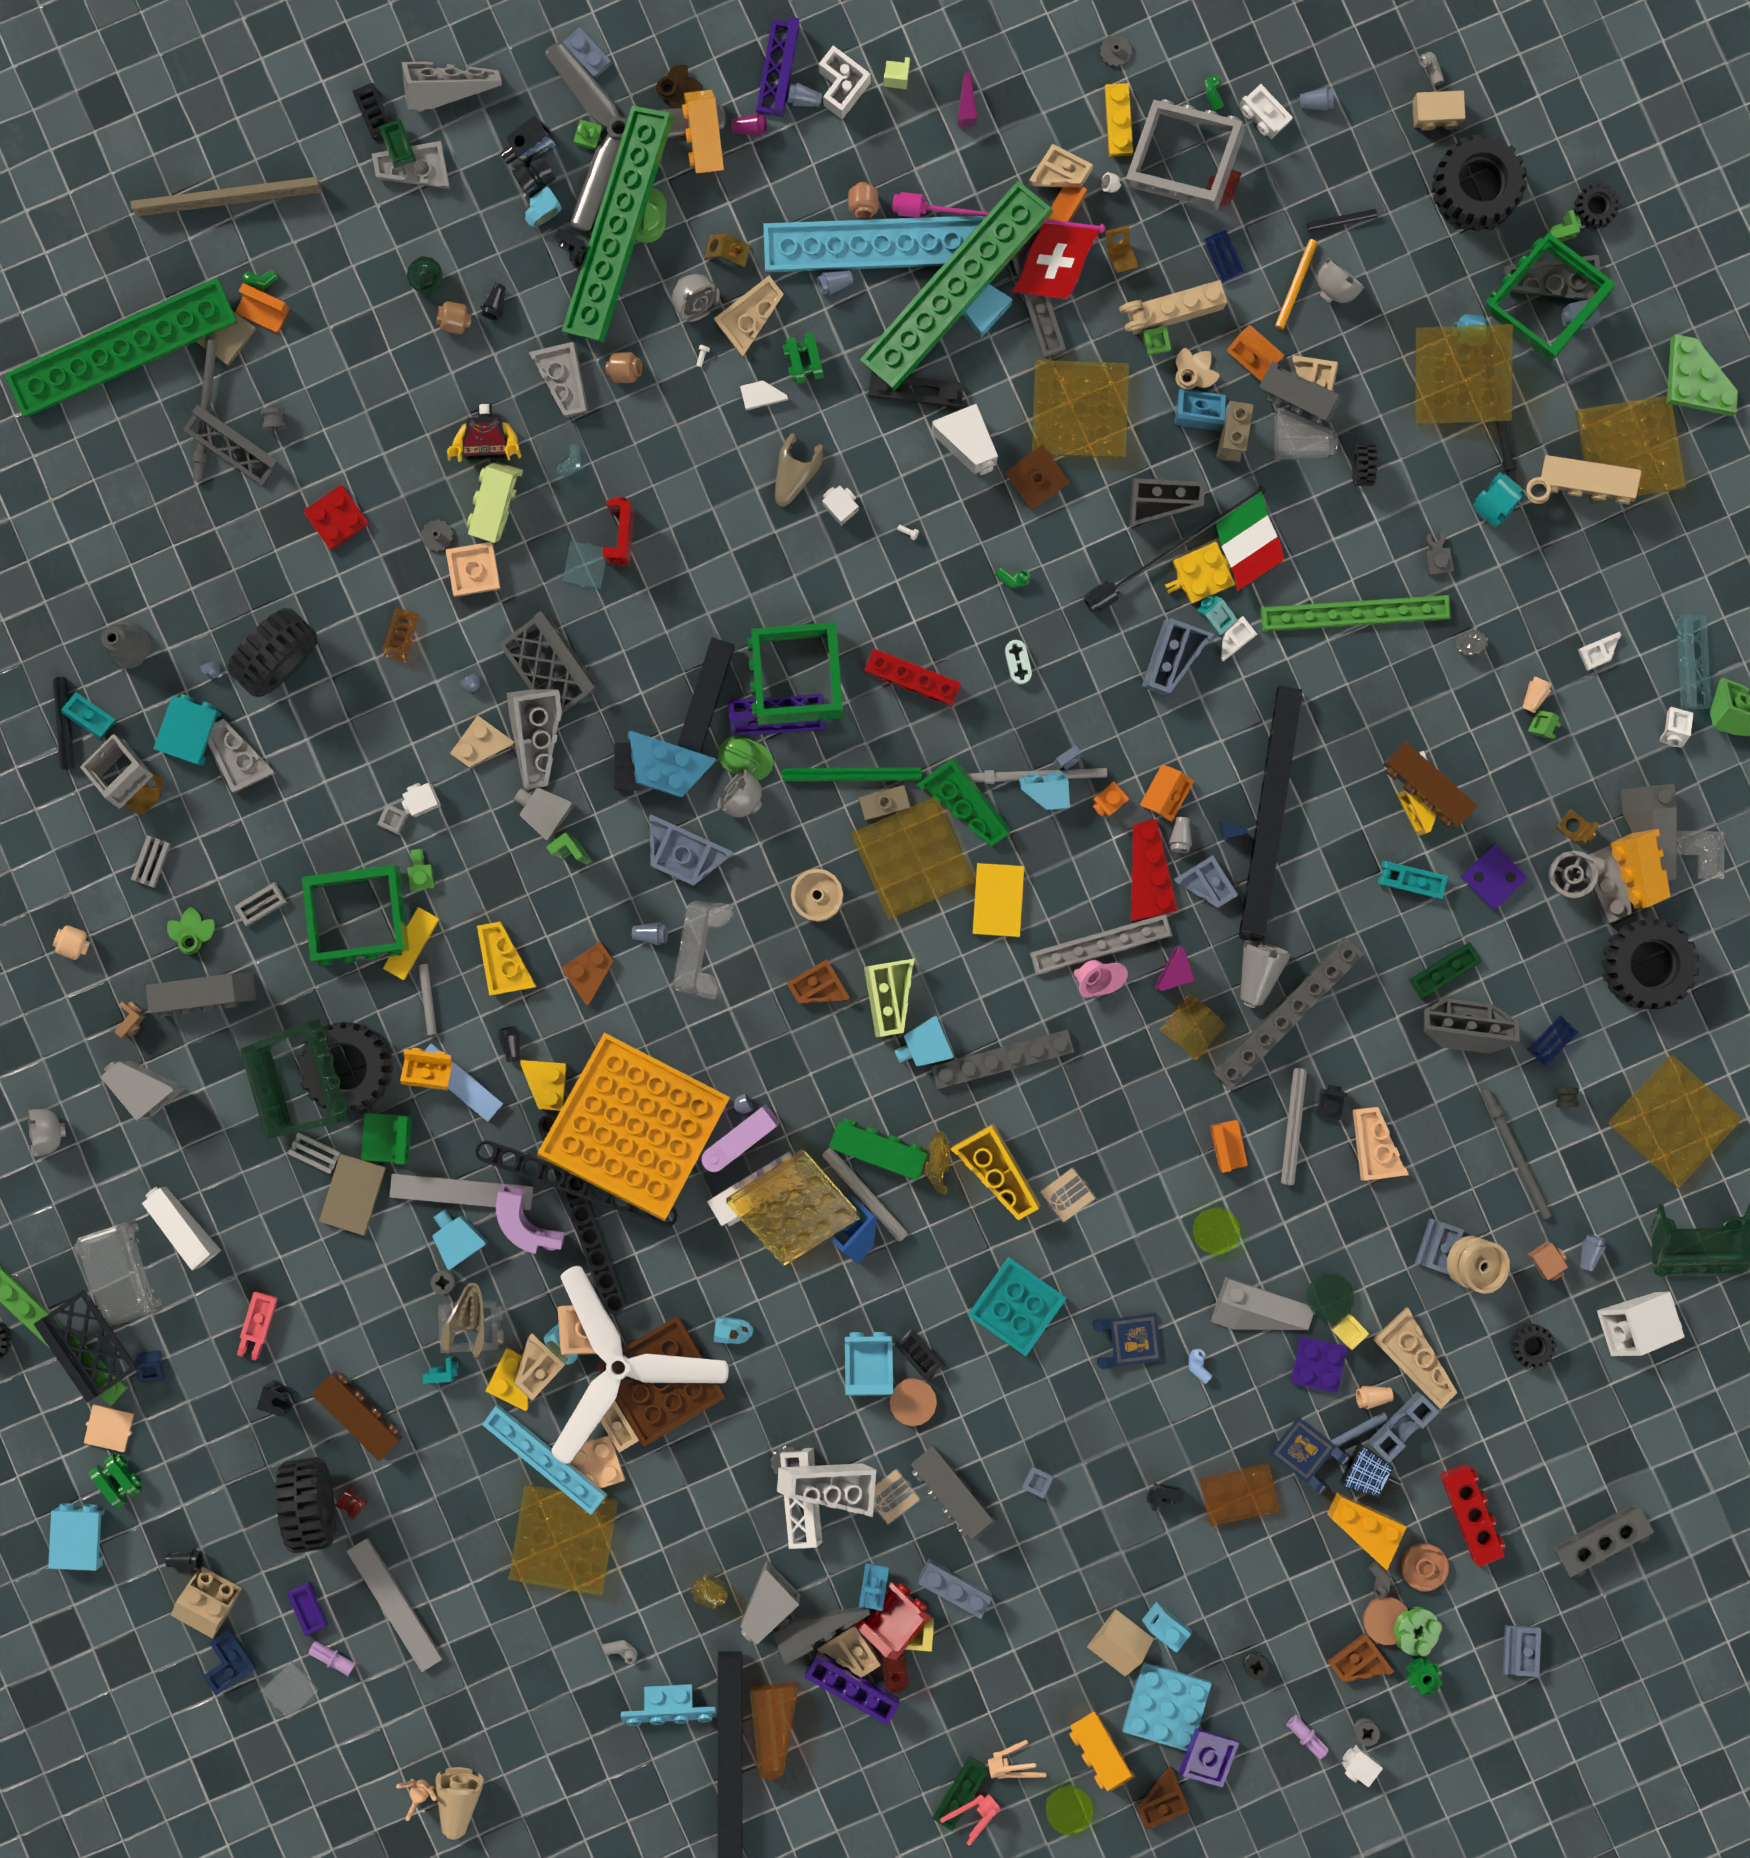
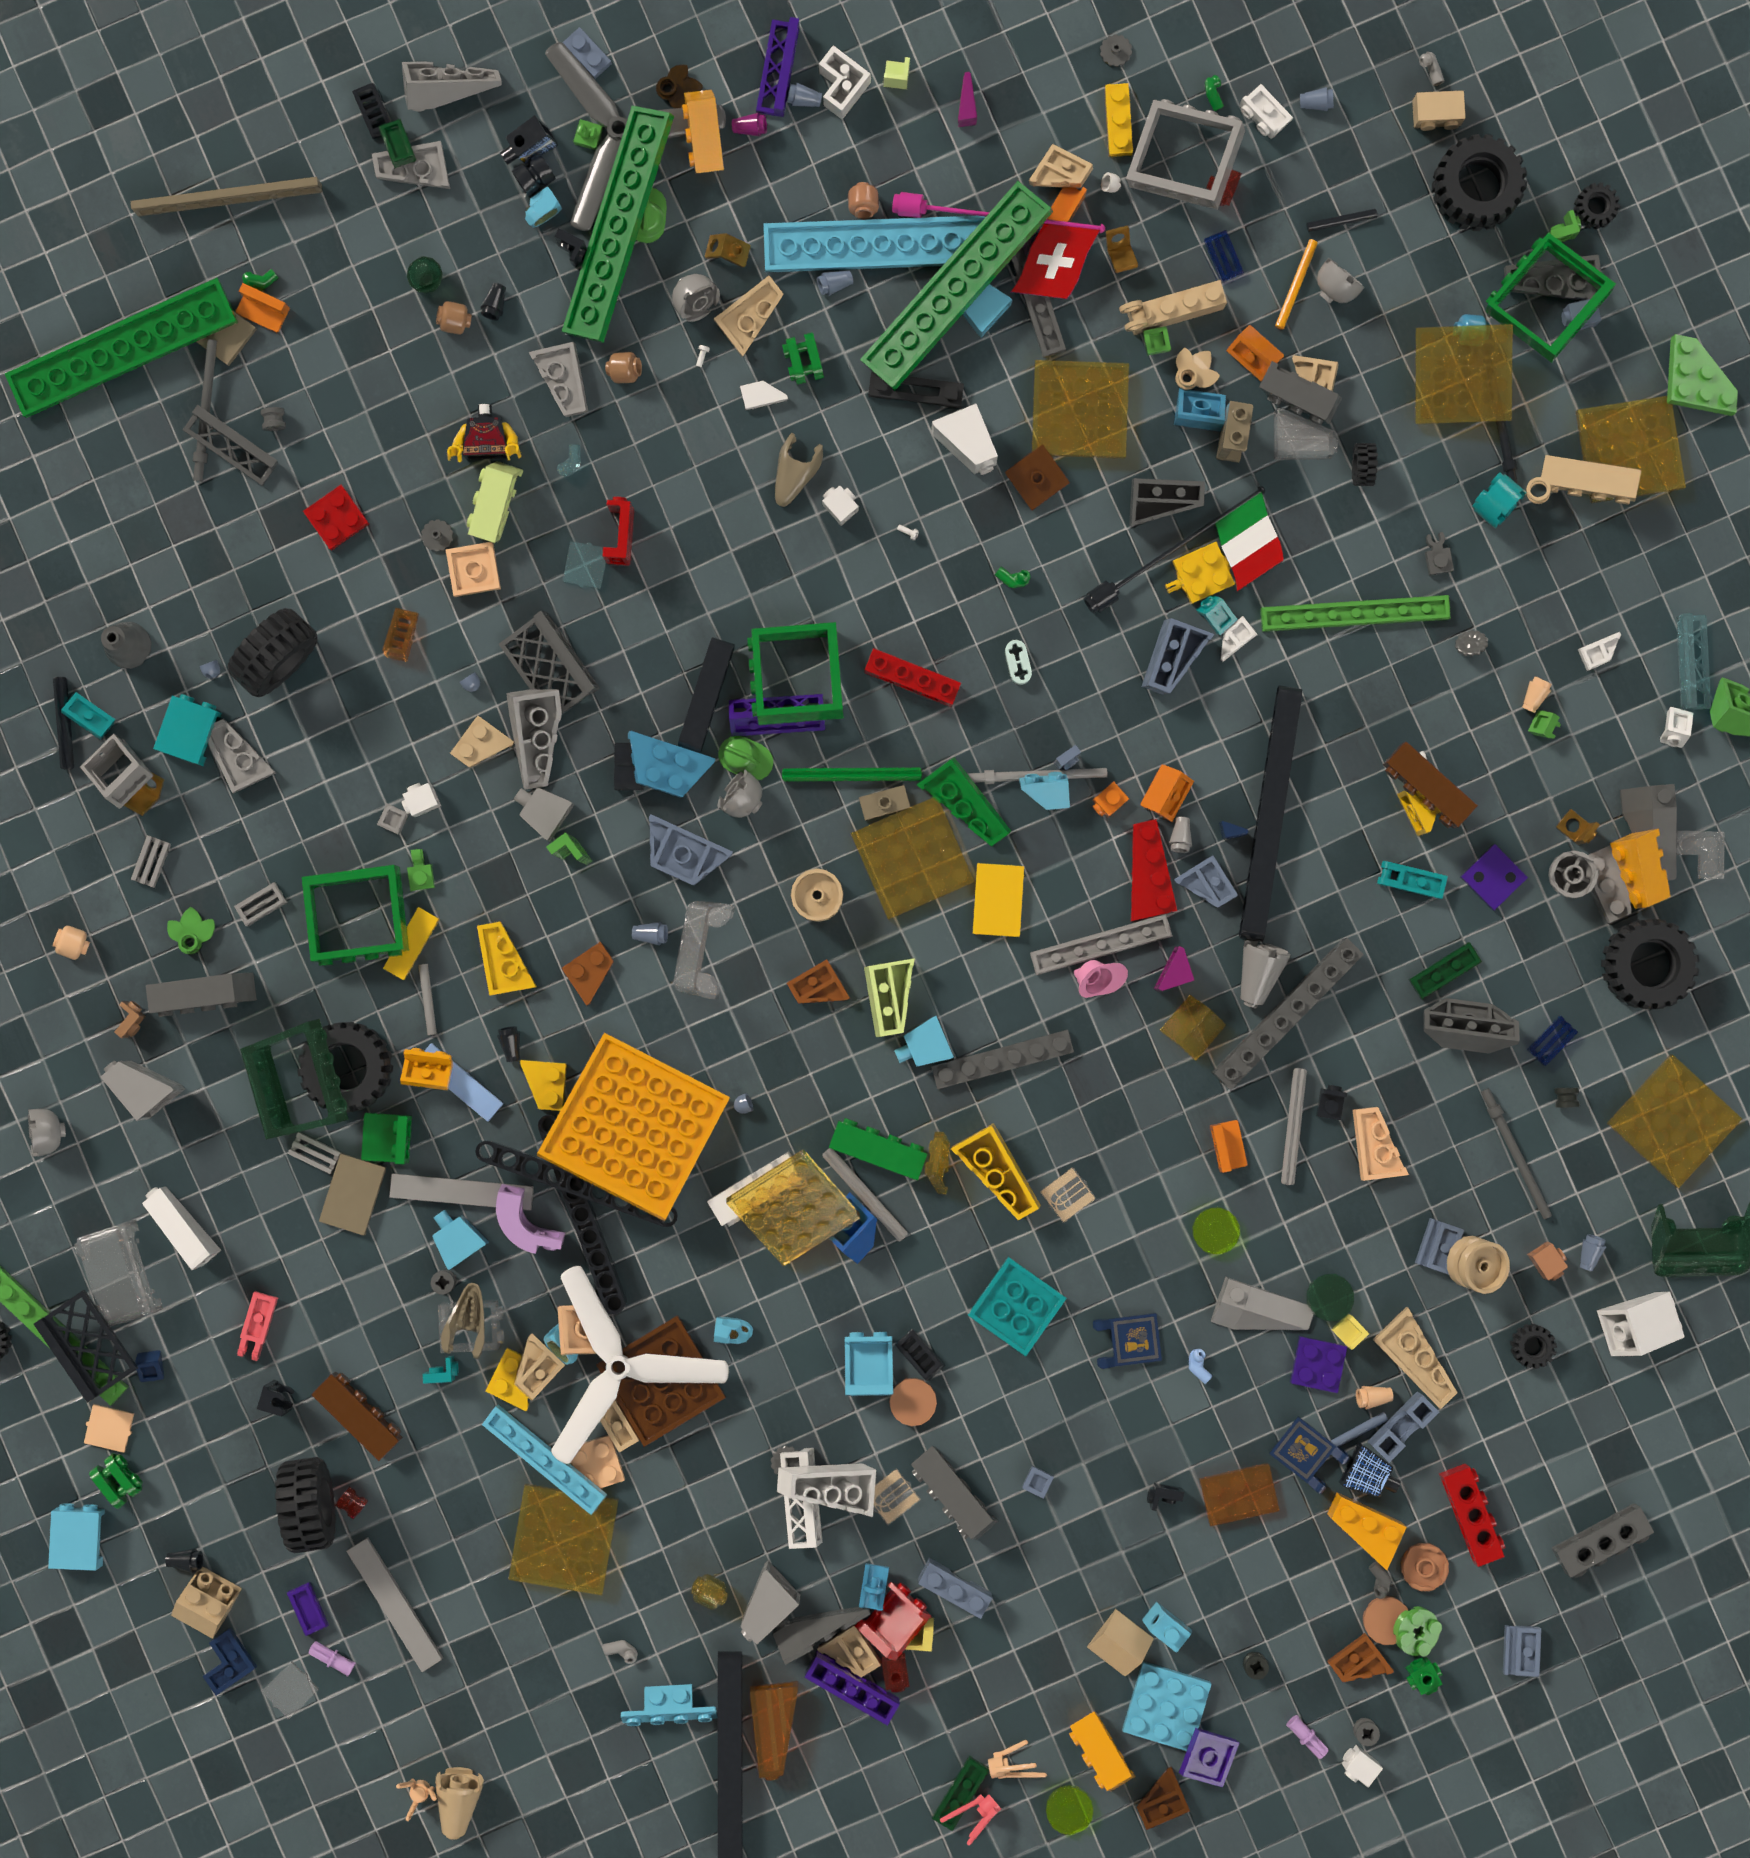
(739, 1139): lavender piece -> none

